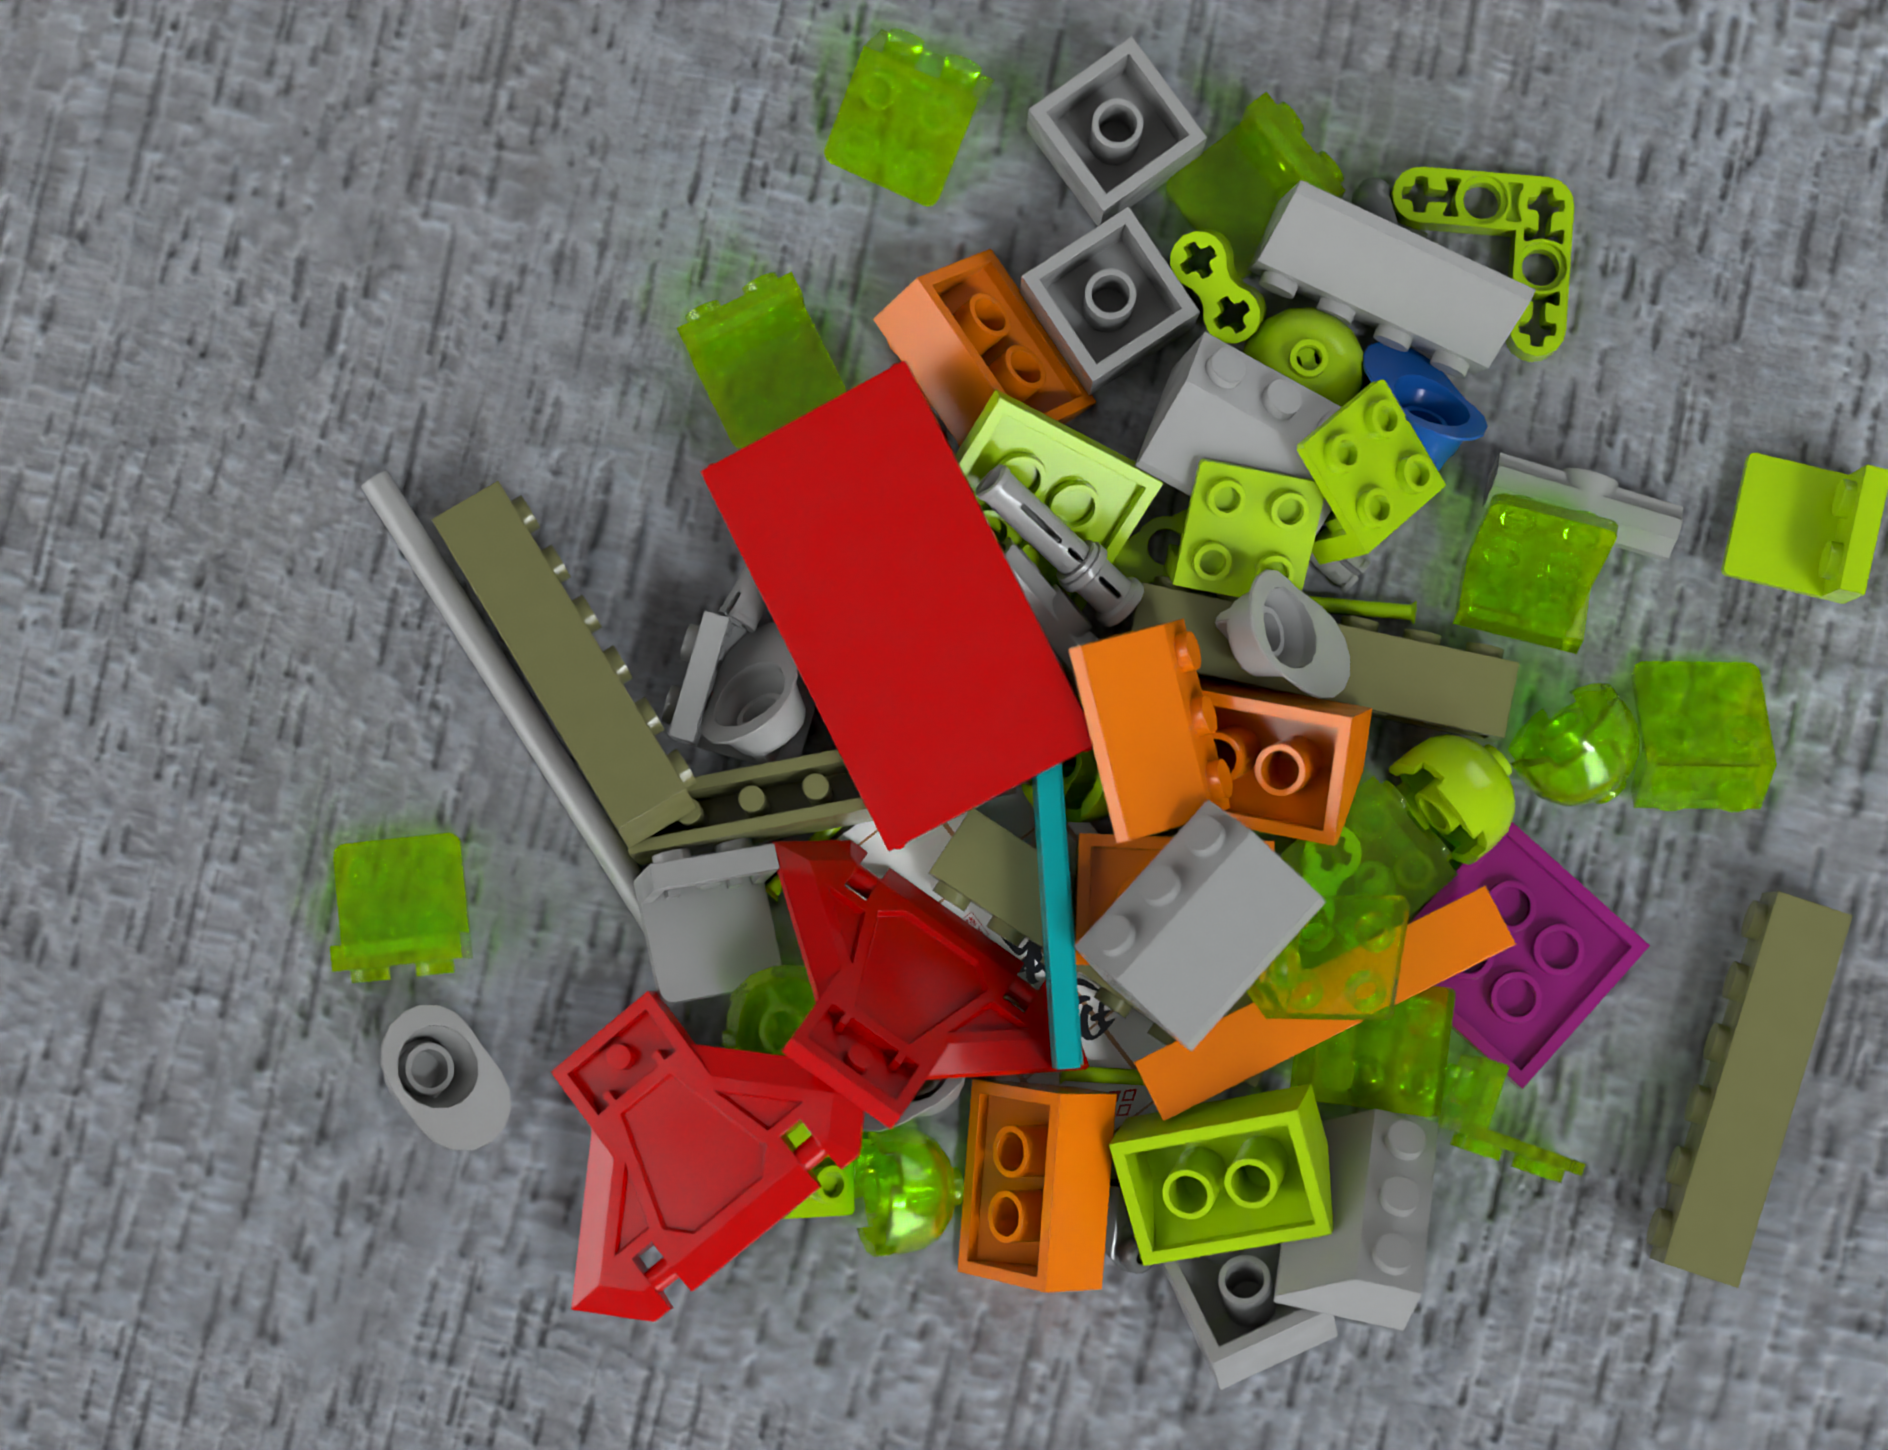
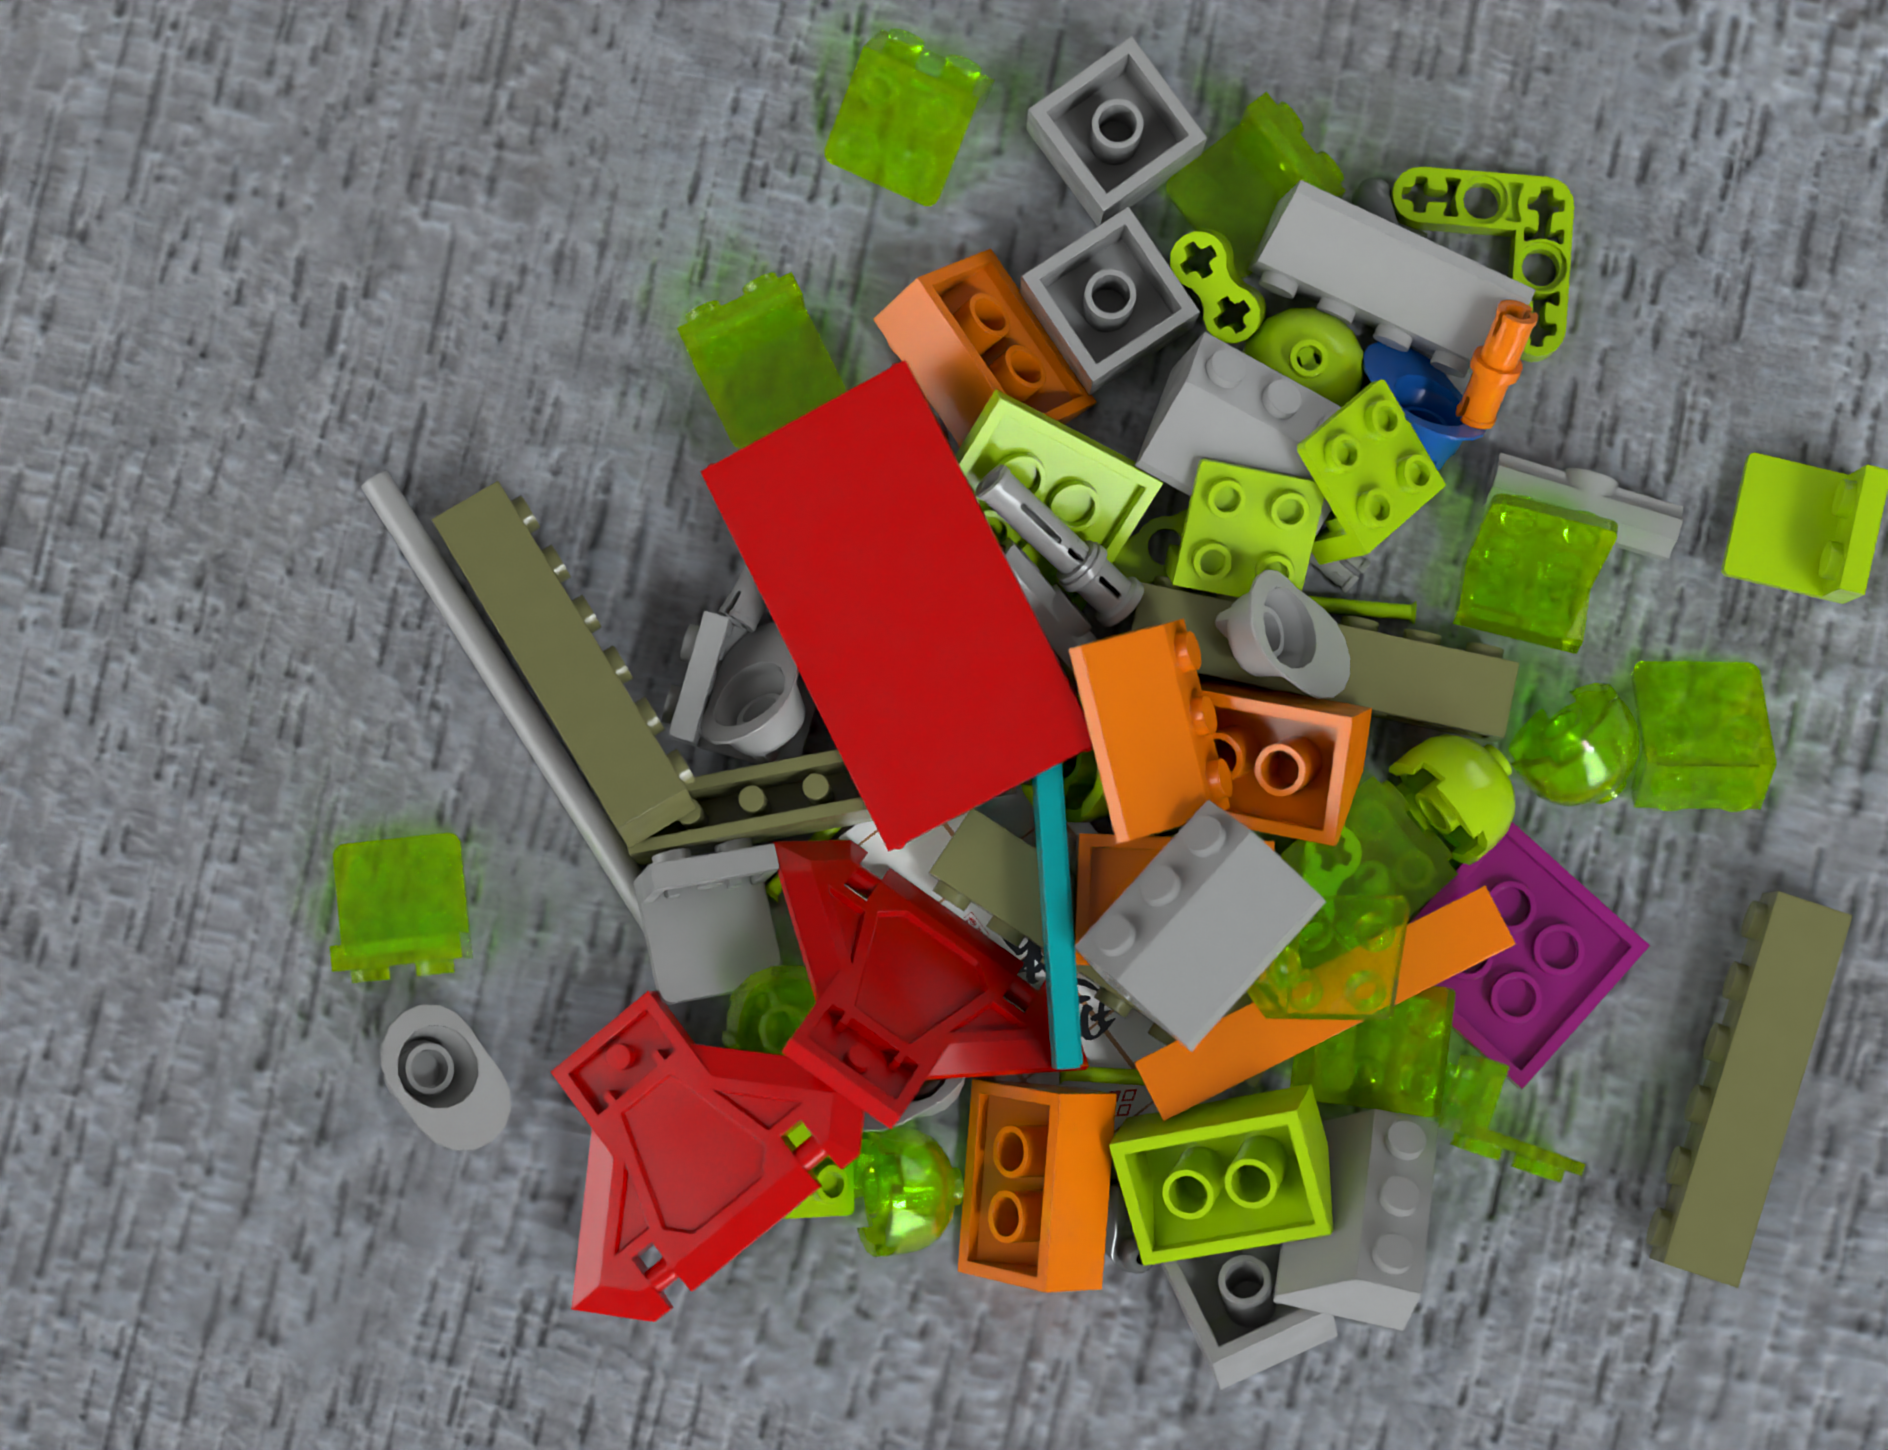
(1496, 364): none -> orange pin

